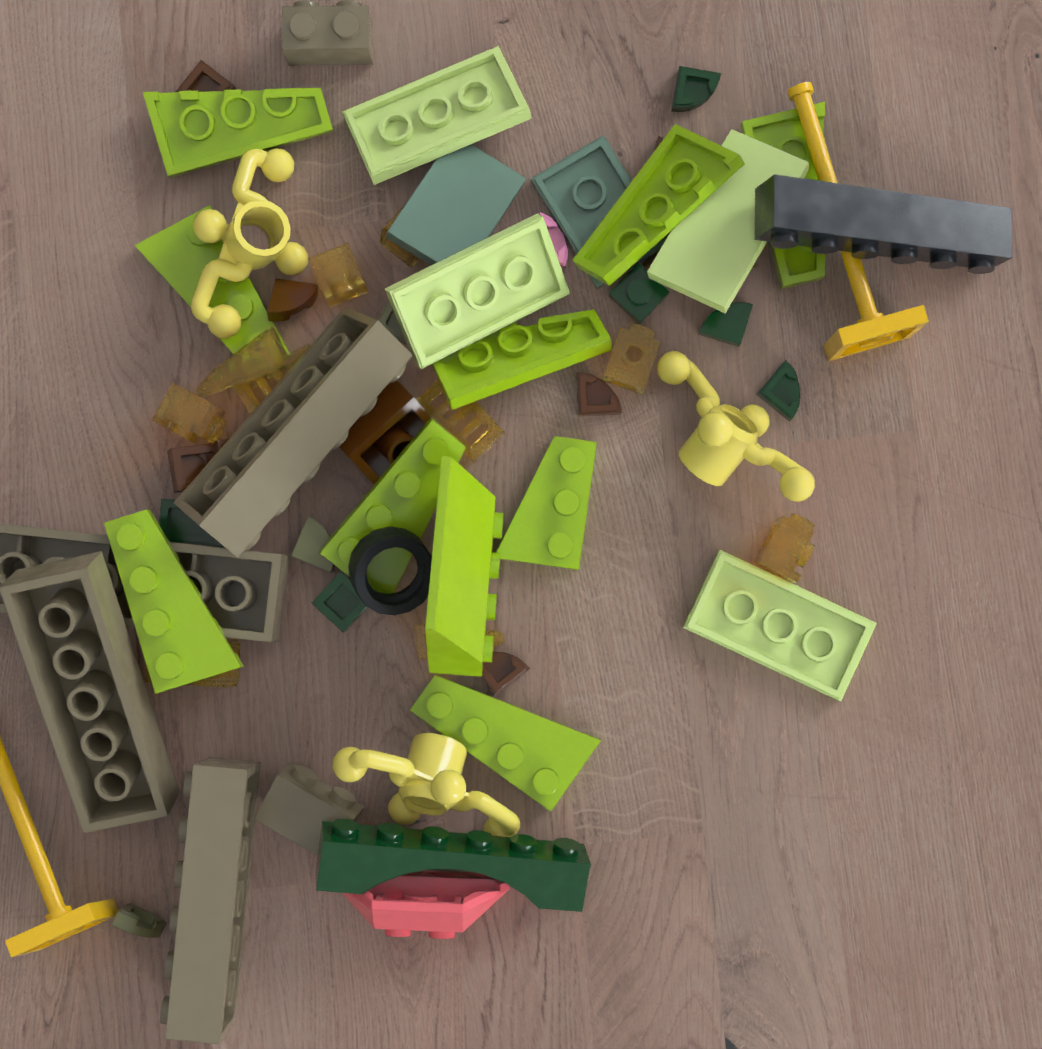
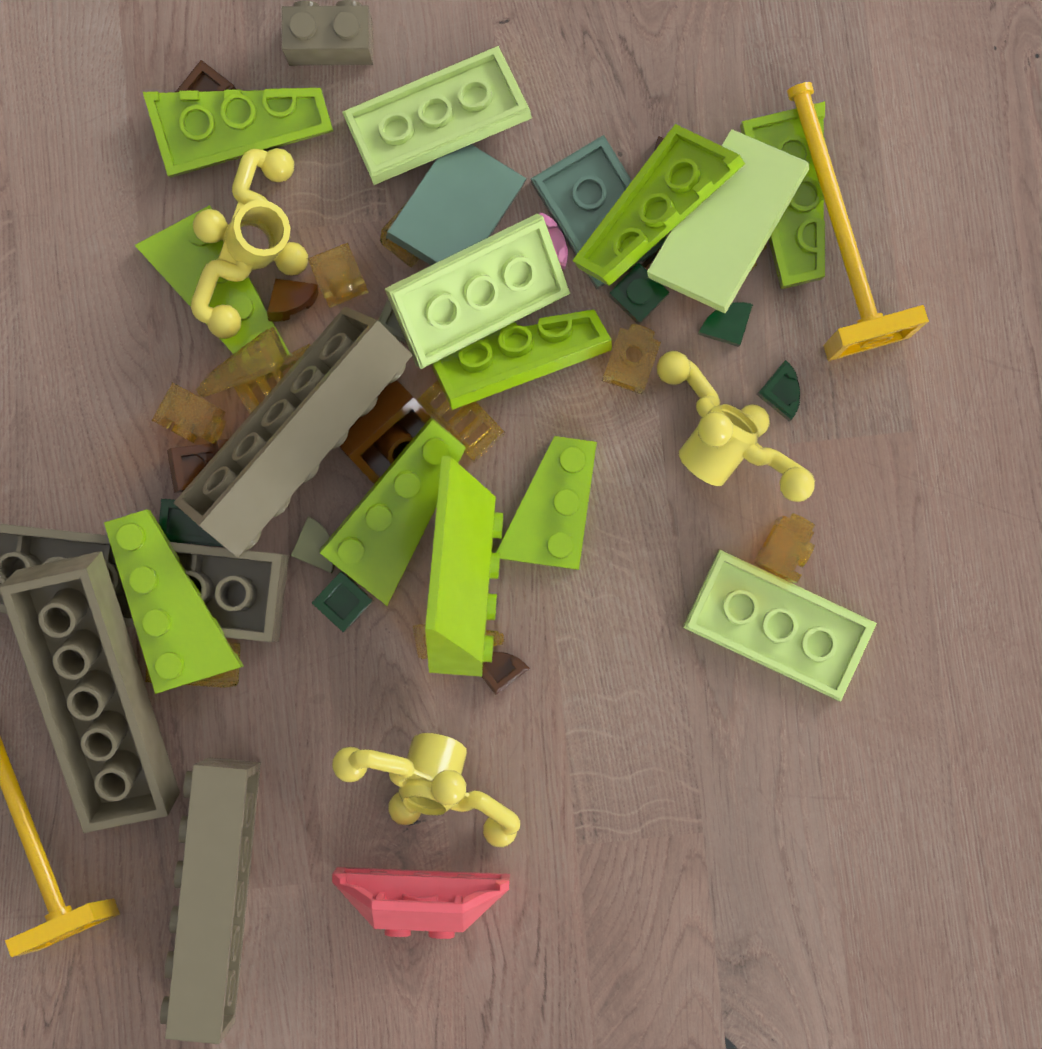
(139, 922): olive tile -> none
(300, 804): dark tan brick -> none
(362, 856): dark green arch -> none
(373, 544): black tyre -> none
(516, 744): lime wing -> none
(595, 397): reddish brown tile -> none
(693, 88): dark green tile -> none
(882, 224): black brick -> none

